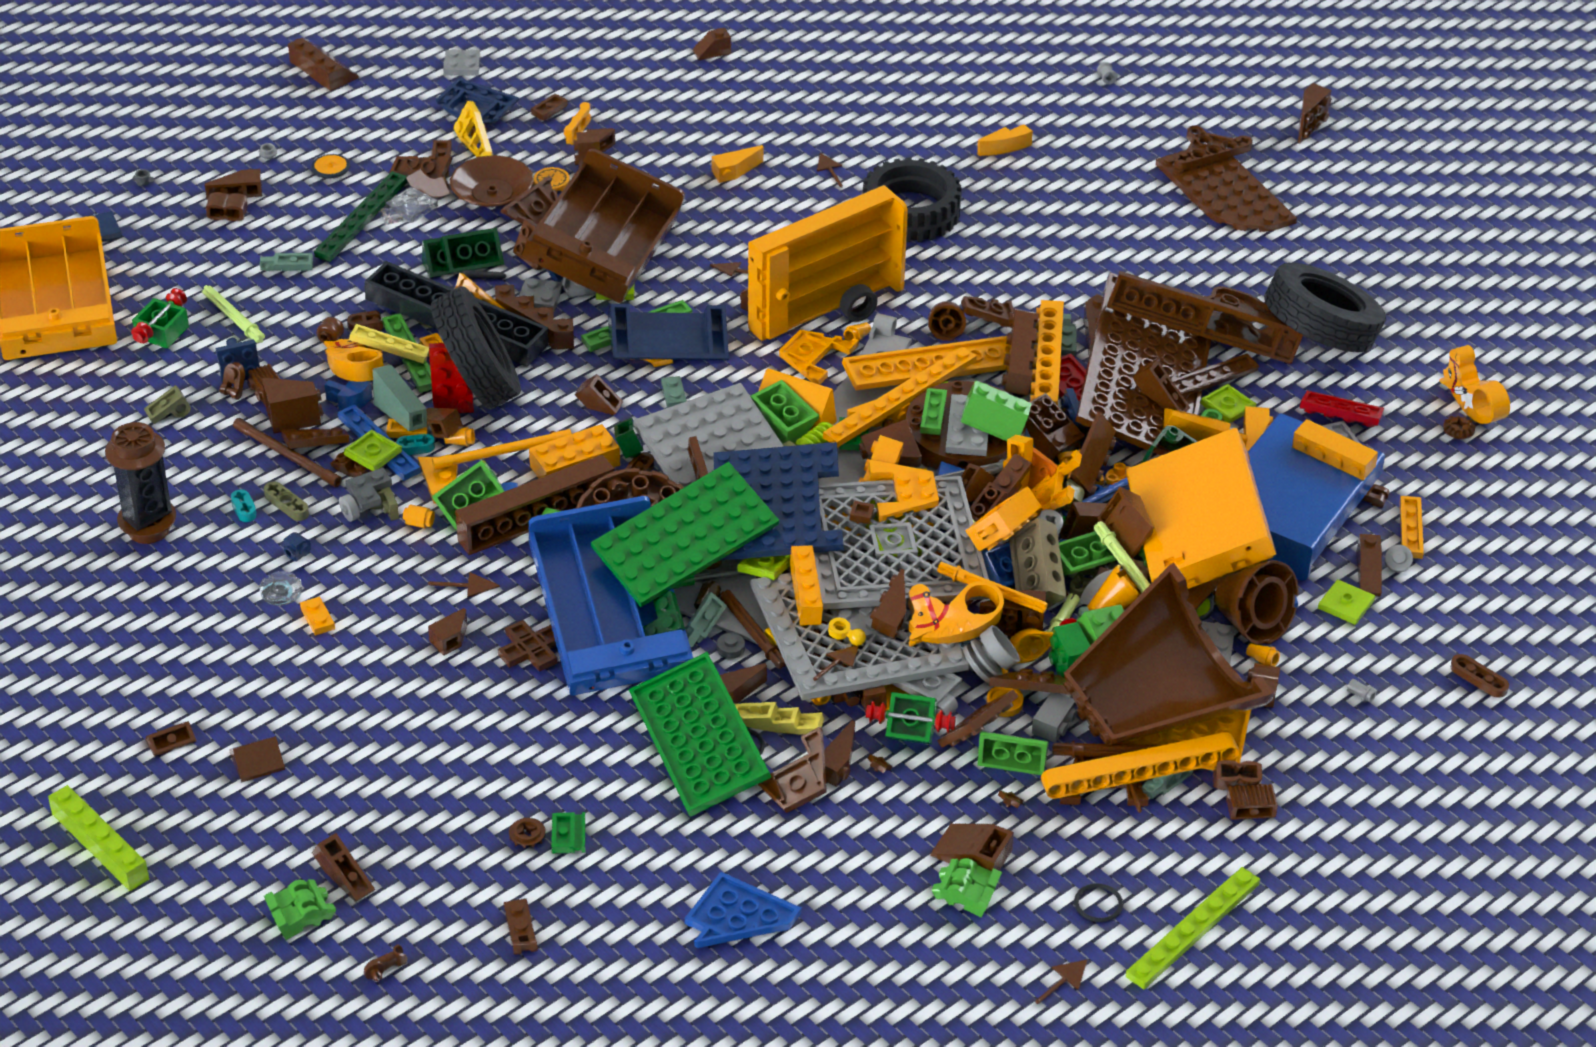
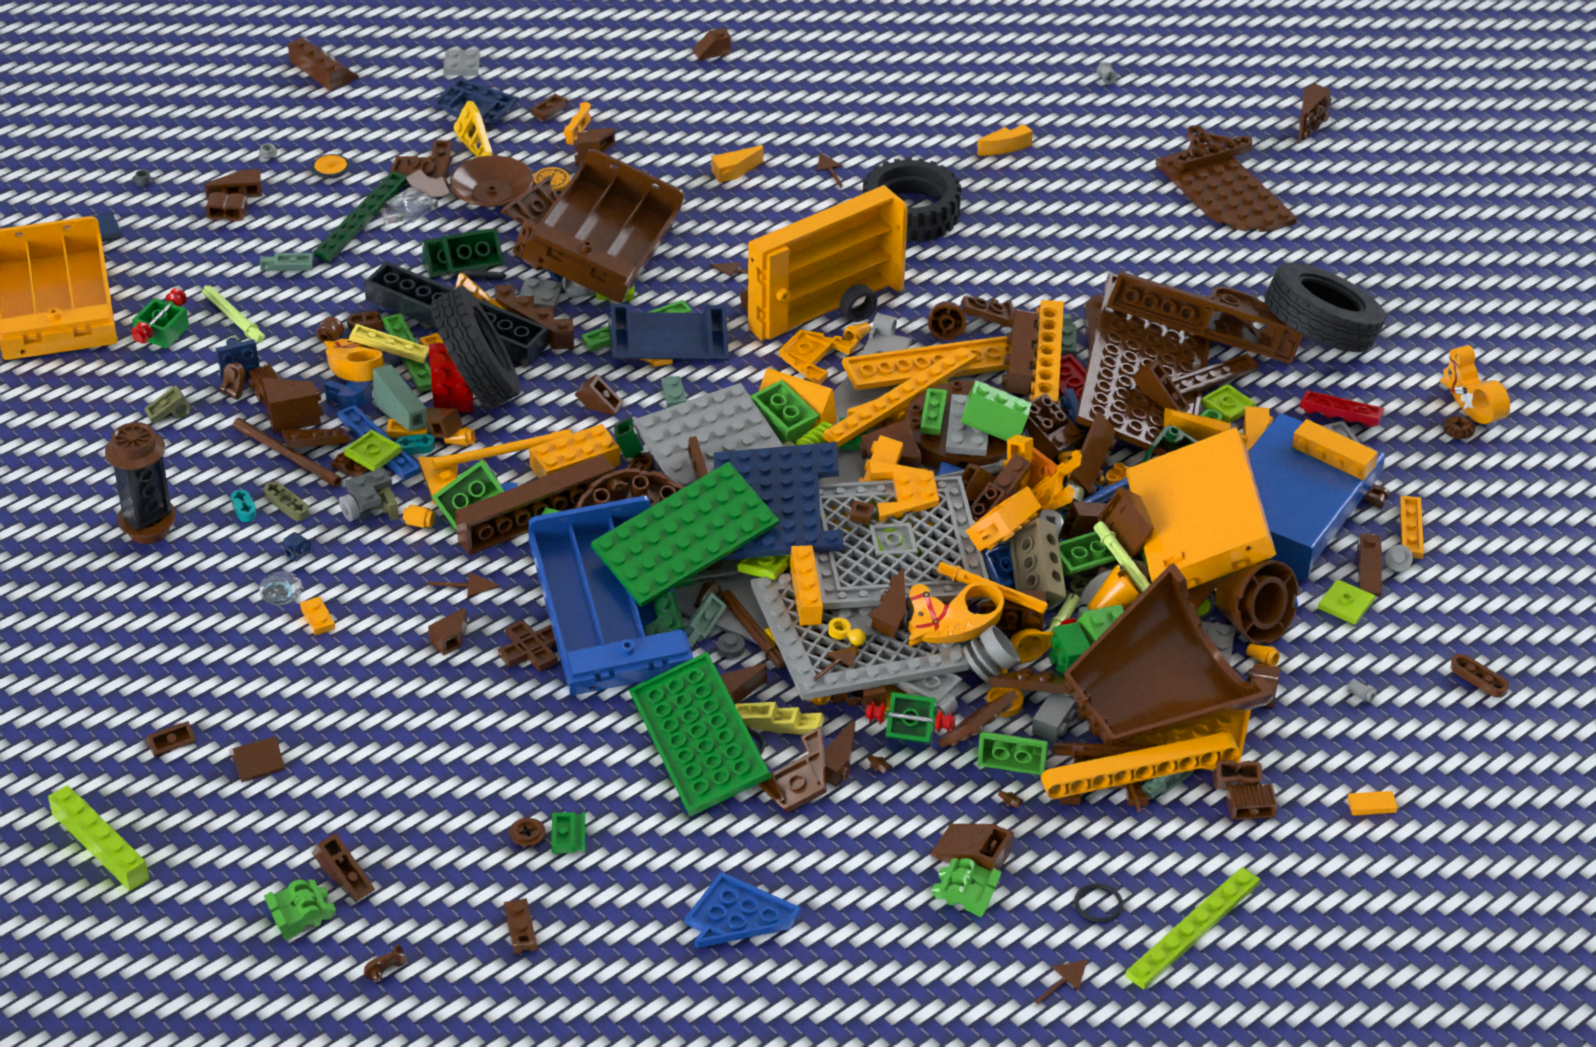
(1372, 803): none -> light orange tile

